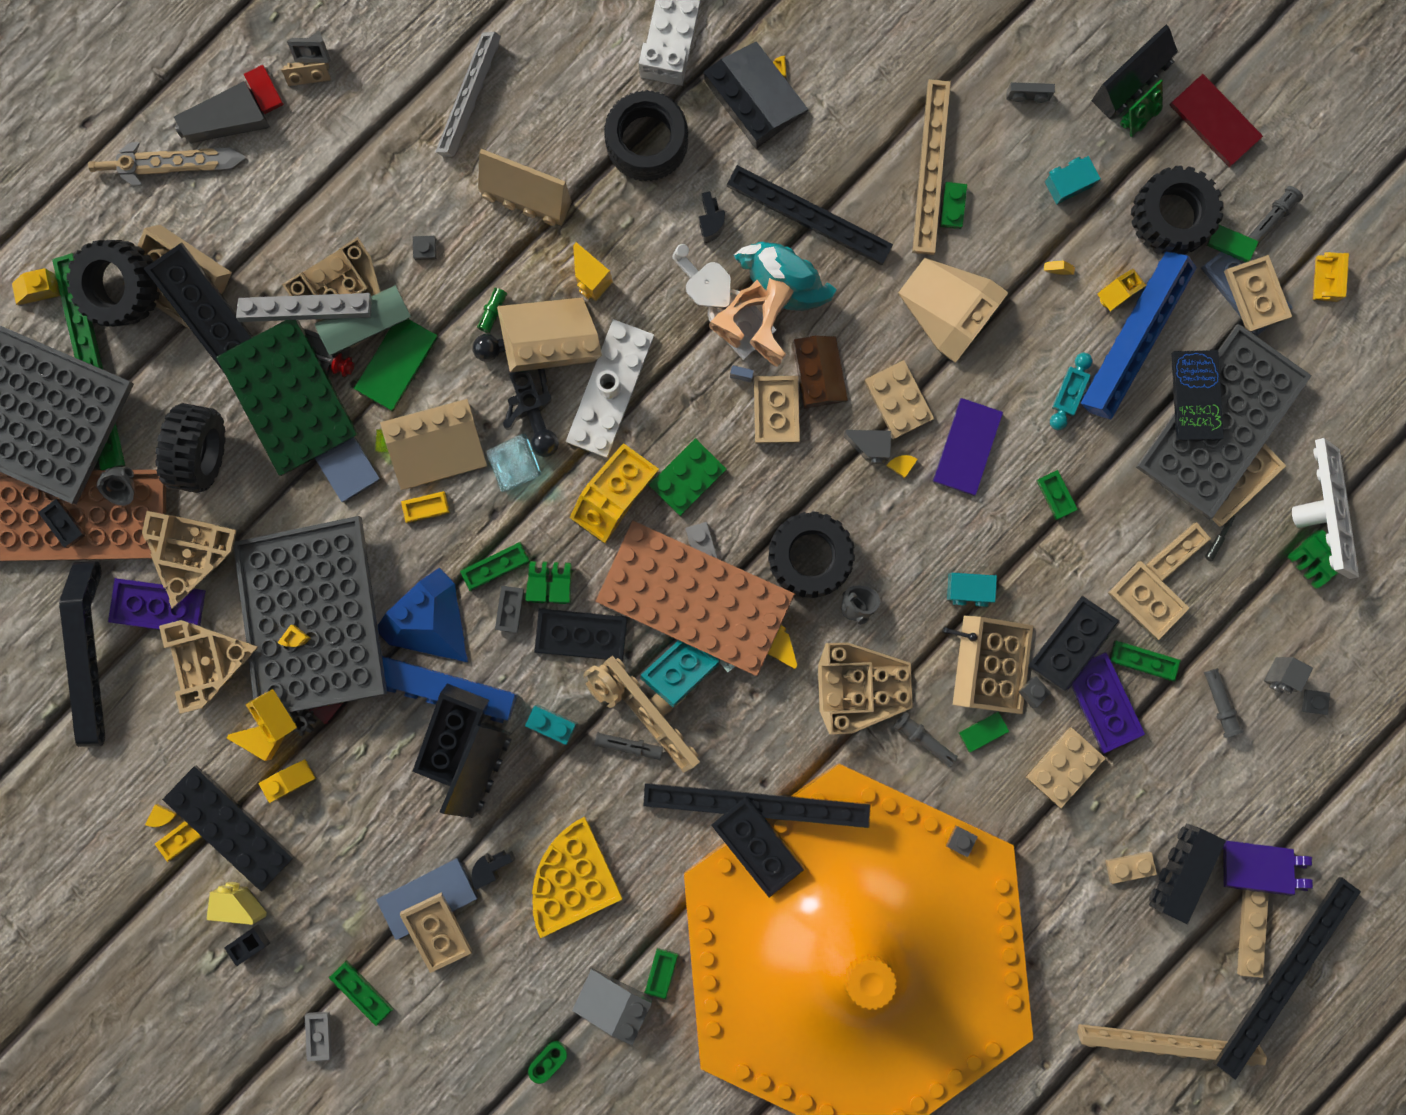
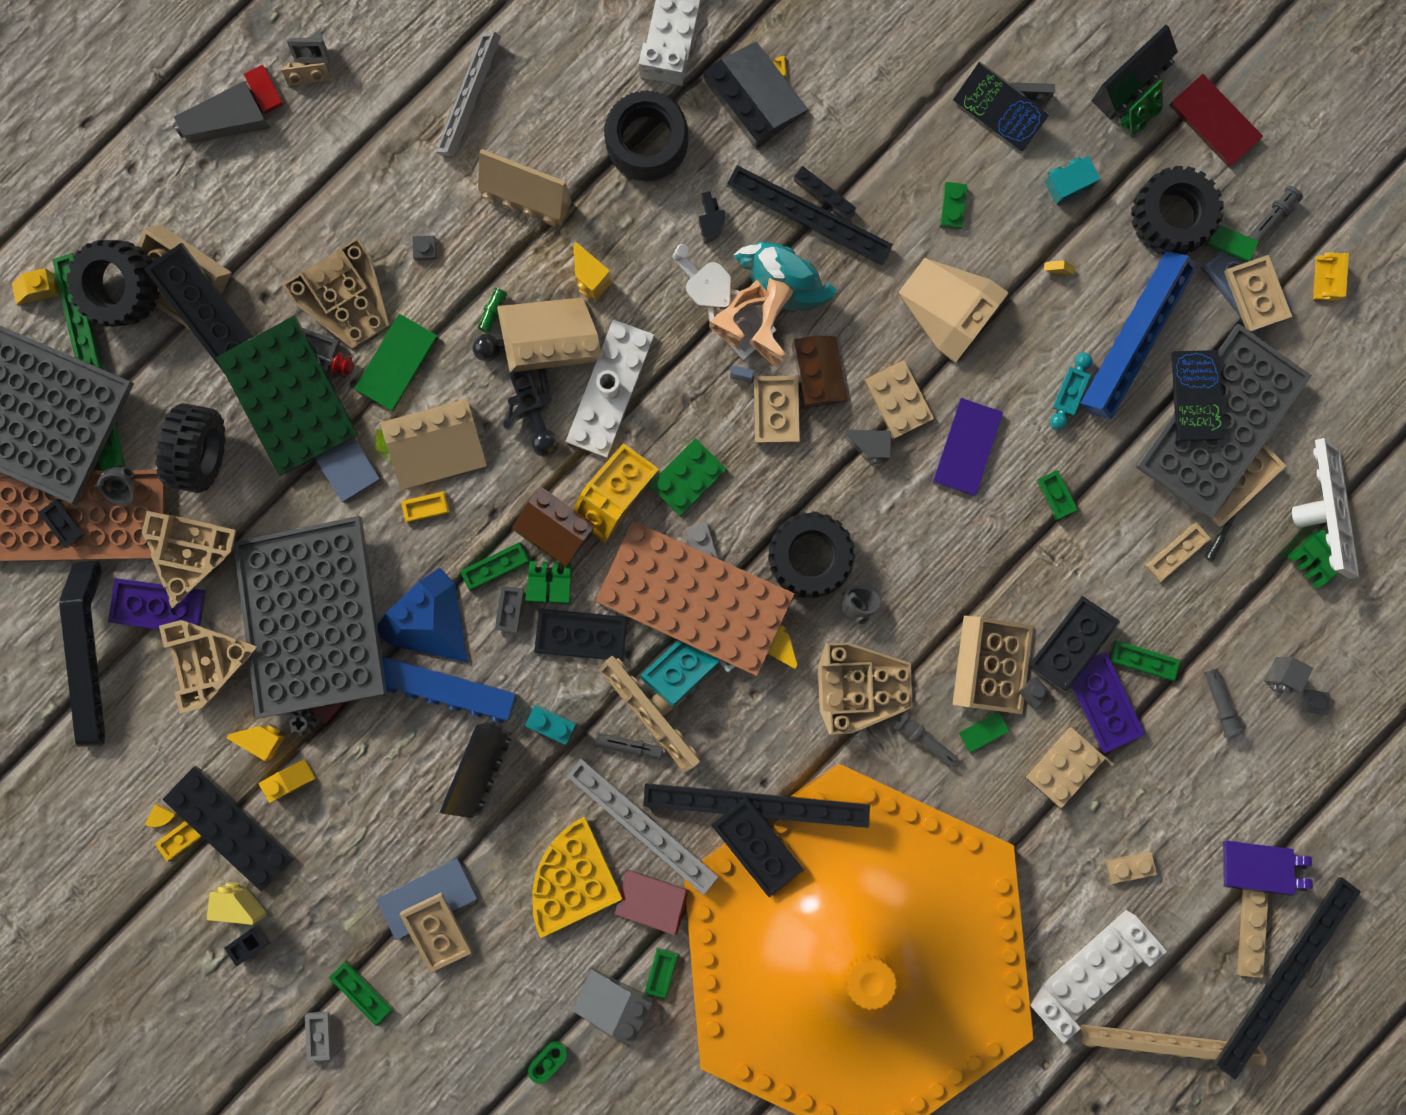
(130, 163): sword -> none
(271, 716): yellow hinge -> none
(294, 637): yellow tile -> none
(304, 307): light grey plate -> none
(386, 311): sand green brick -> none
(449, 733): black brick -> none
(485, 868): black brick -> none
(513, 462): clear light blue plate -> none
(553, 527): none -> reddish brown slope
(603, 685): tan plate -> none
(643, 826): none -> light grey plate
(652, 902): none -> tile
(824, 193): none -> black piece
(902, 464): yellow tile -> none
(931, 167): tan plate -> none
(961, 841): dark grey plate -> none
(971, 588): teal brick -> none
(972, 636): black hinge -> none
(1001, 106): none -> black tile
(1094, 973): none -> white plate
(1121, 289): yellow slope -> none
(1148, 600): tan plate -> none
(1186, 872): black brick -> none

